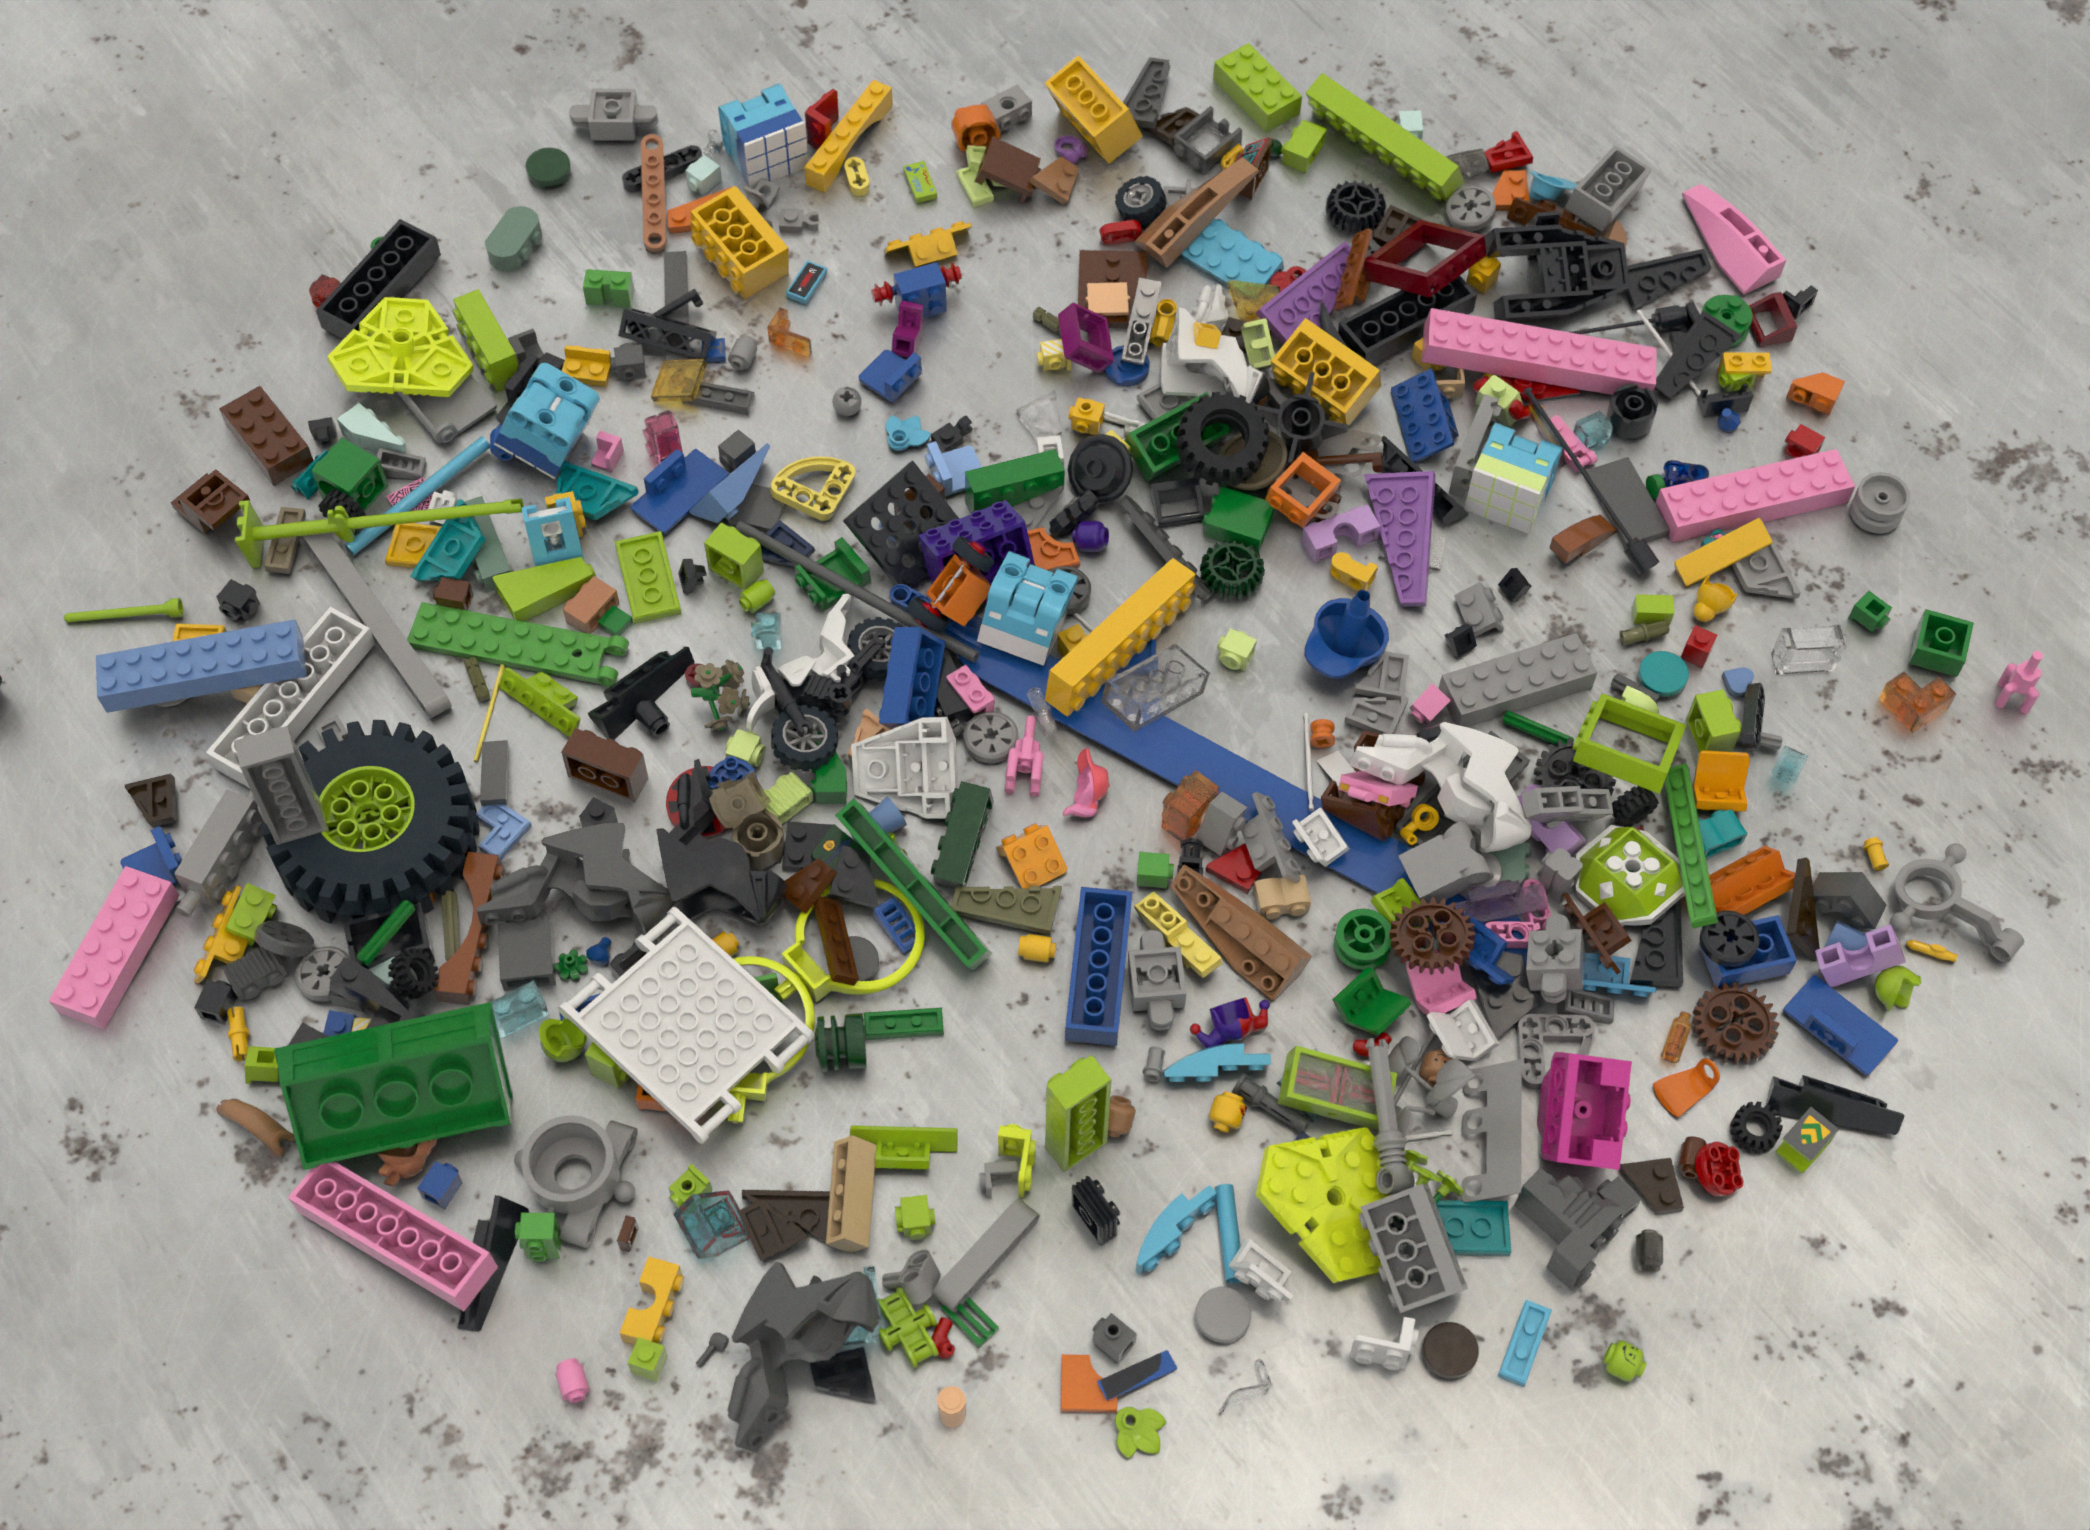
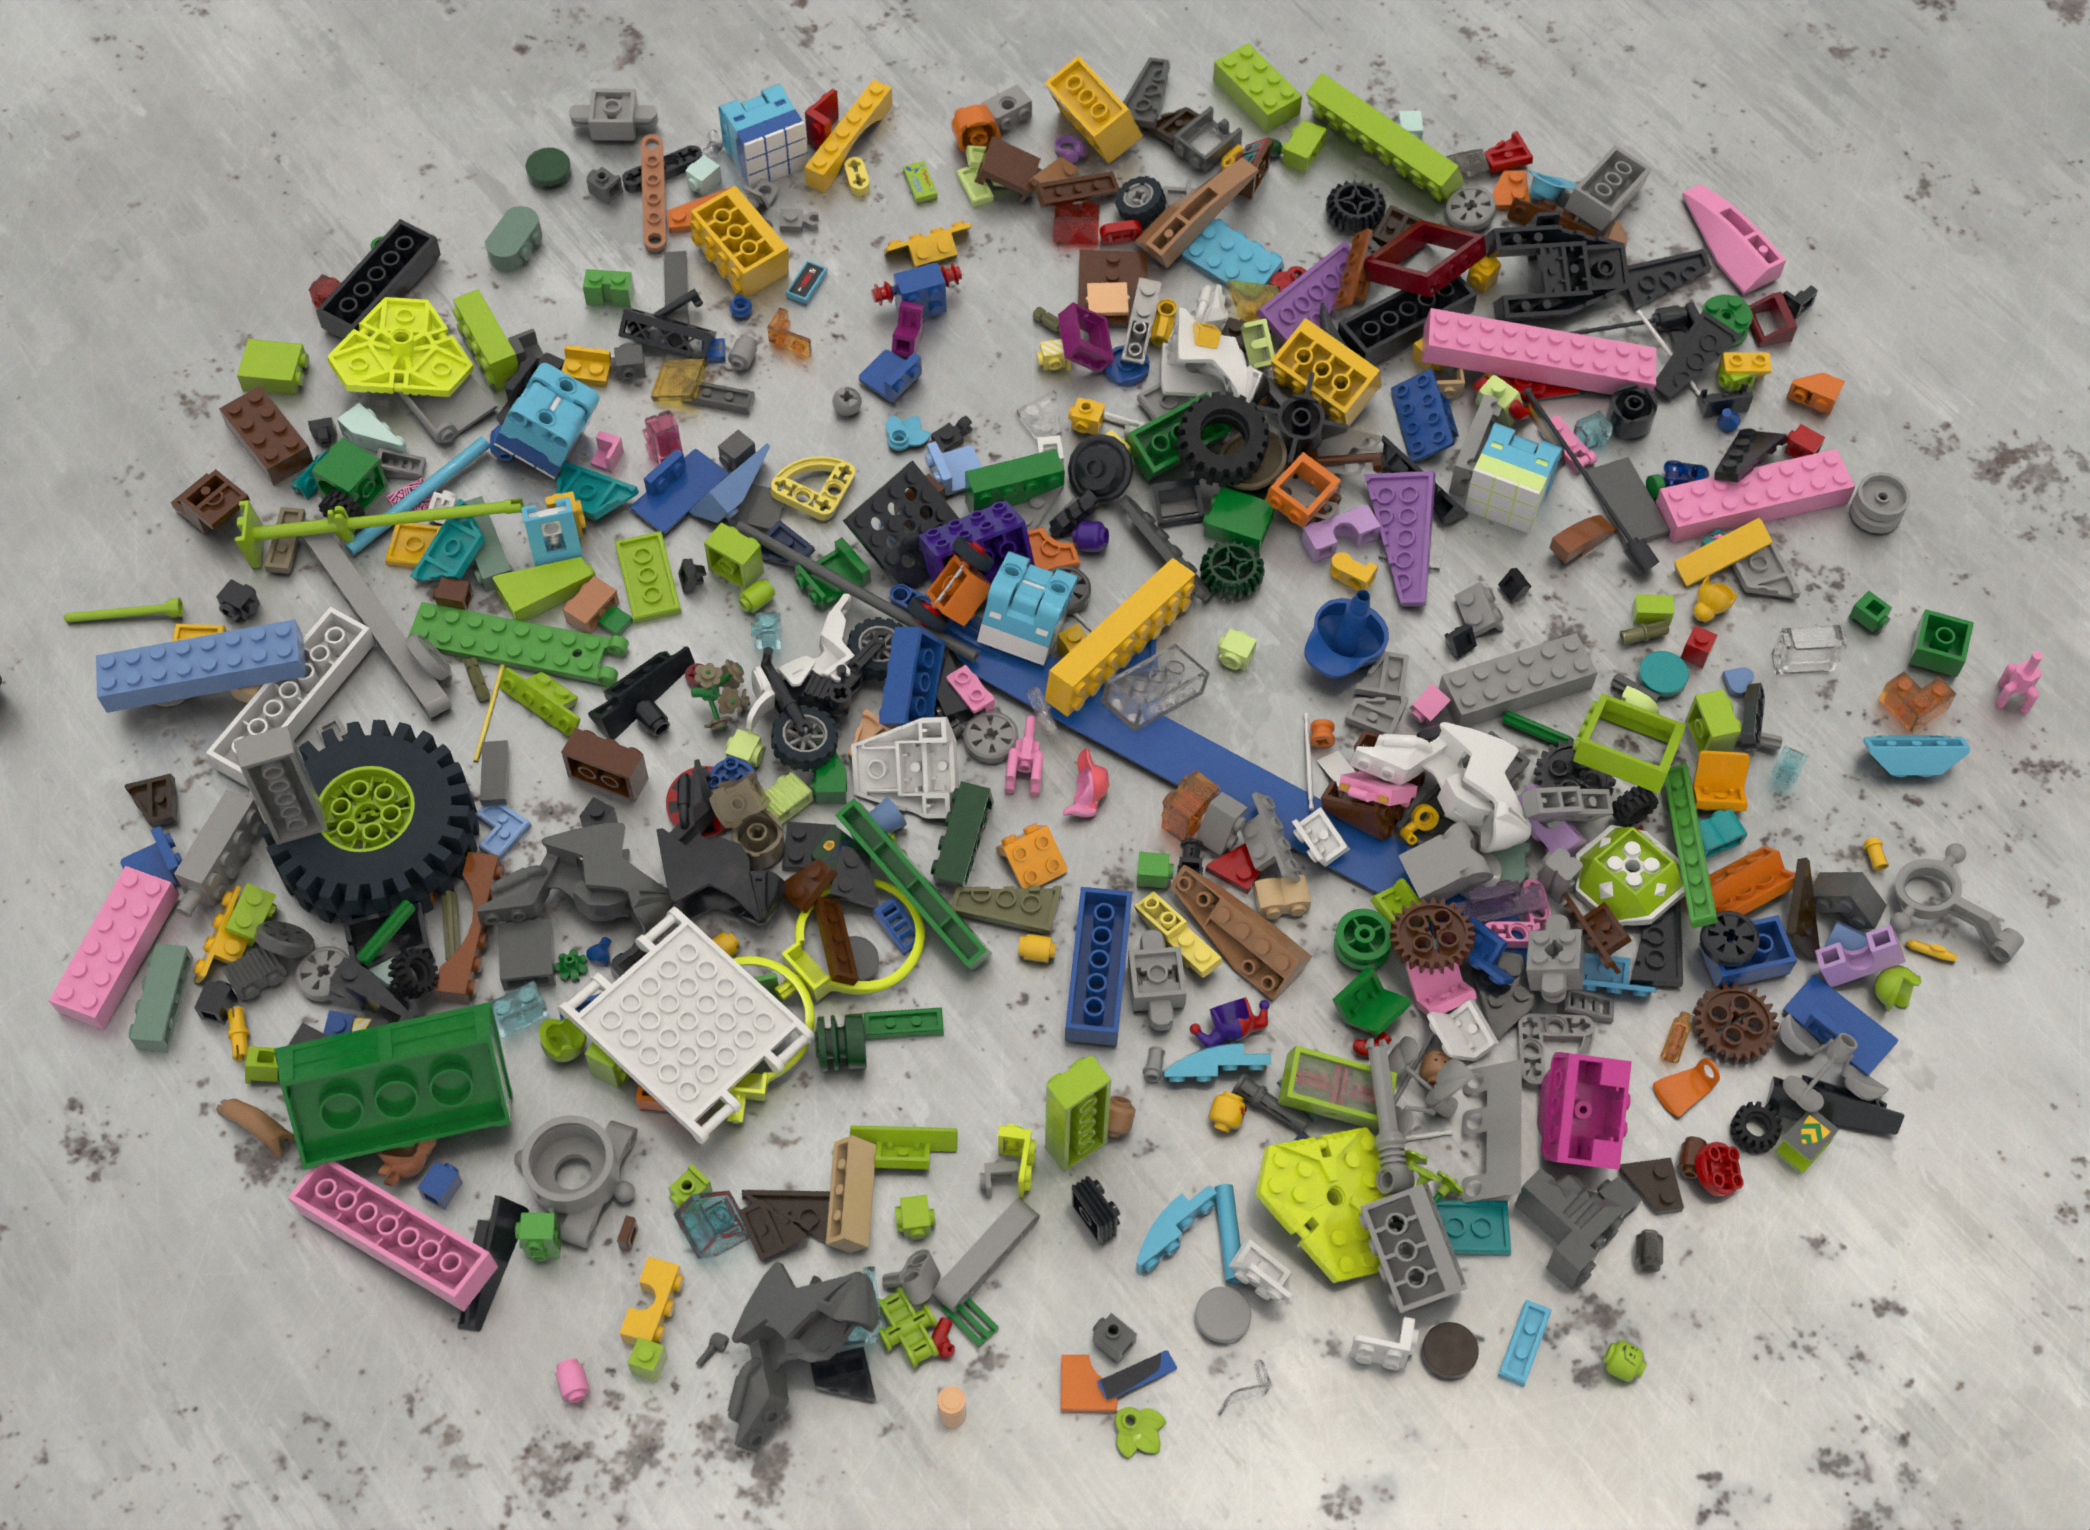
(161, 997): none -> sand green brick
(273, 366): none -> lime brick
(428, 656): none -> light grey wheel
(604, 184): none -> dark grey brick
(743, 303): none -> blue plate
(1076, 189): none -> reddish brown plate
(1076, 223): none -> clear red bracket
(1745, 452): none -> black wing
(1838, 1052): none -> light grey plant
(1917, 753): none -> medium azure wedge

